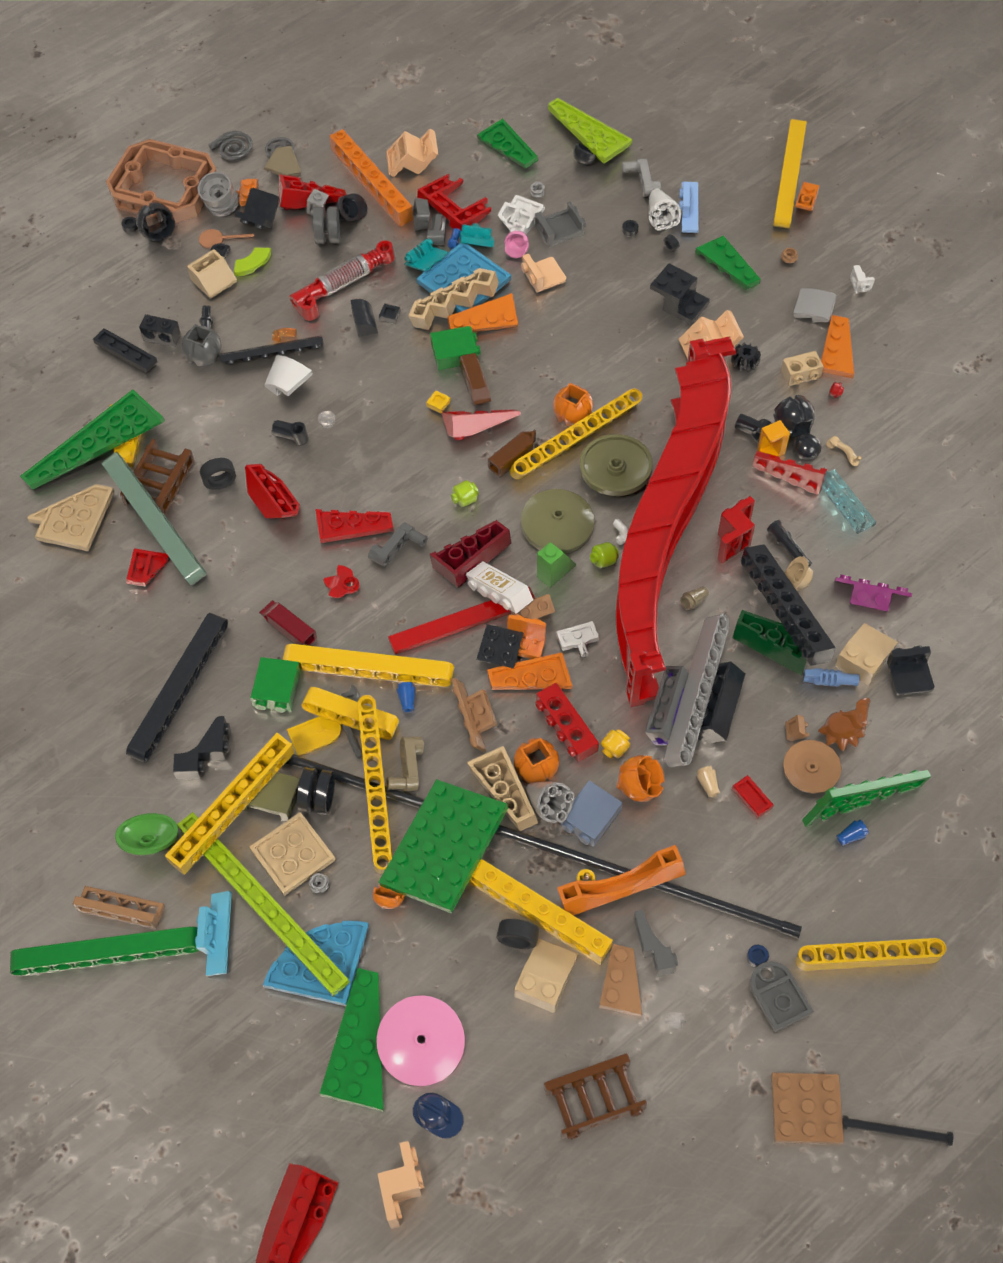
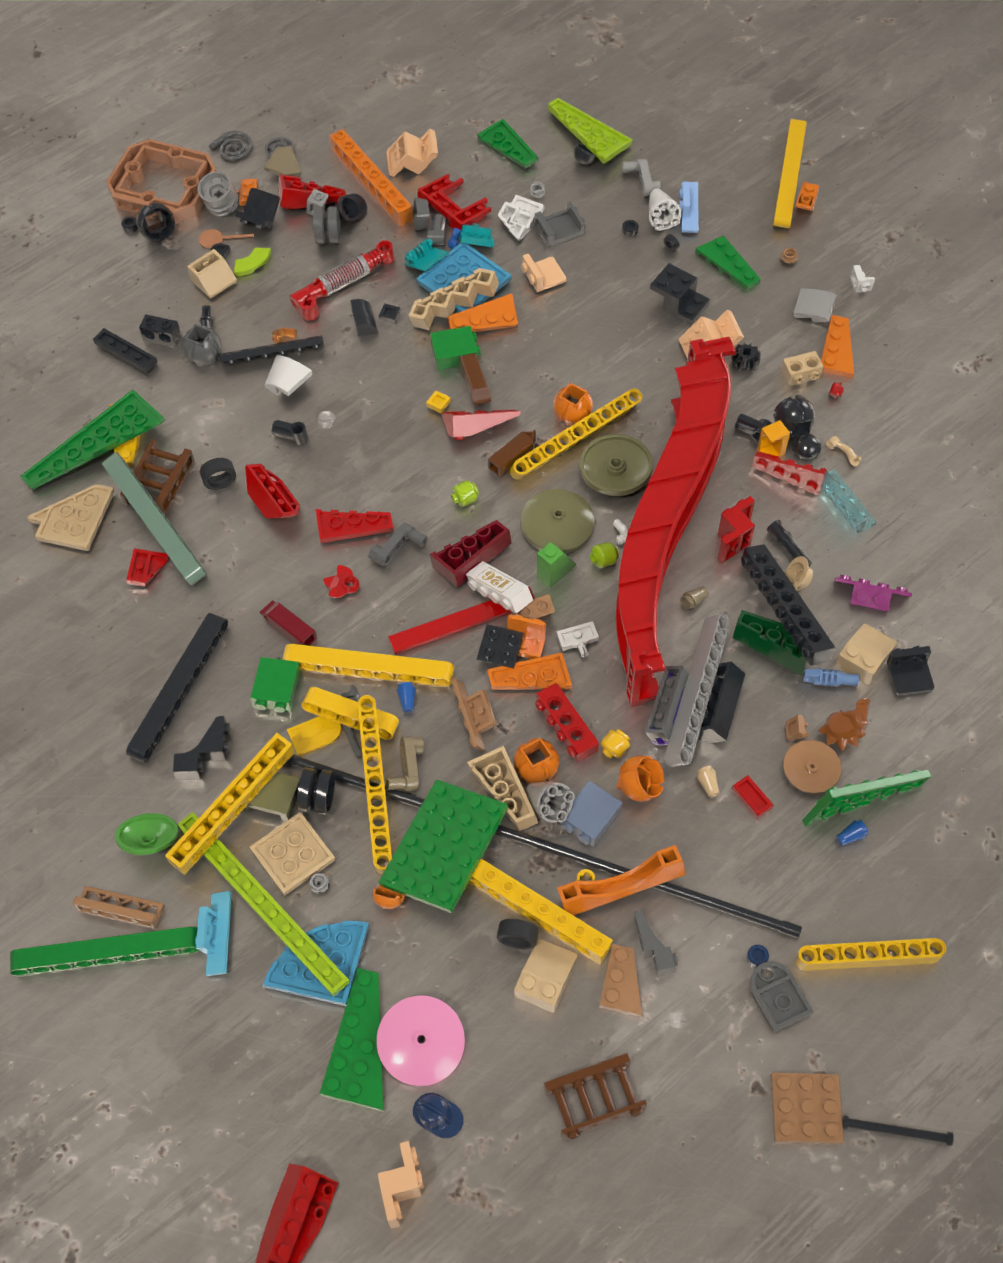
(516, 244): bright pink hair -> none

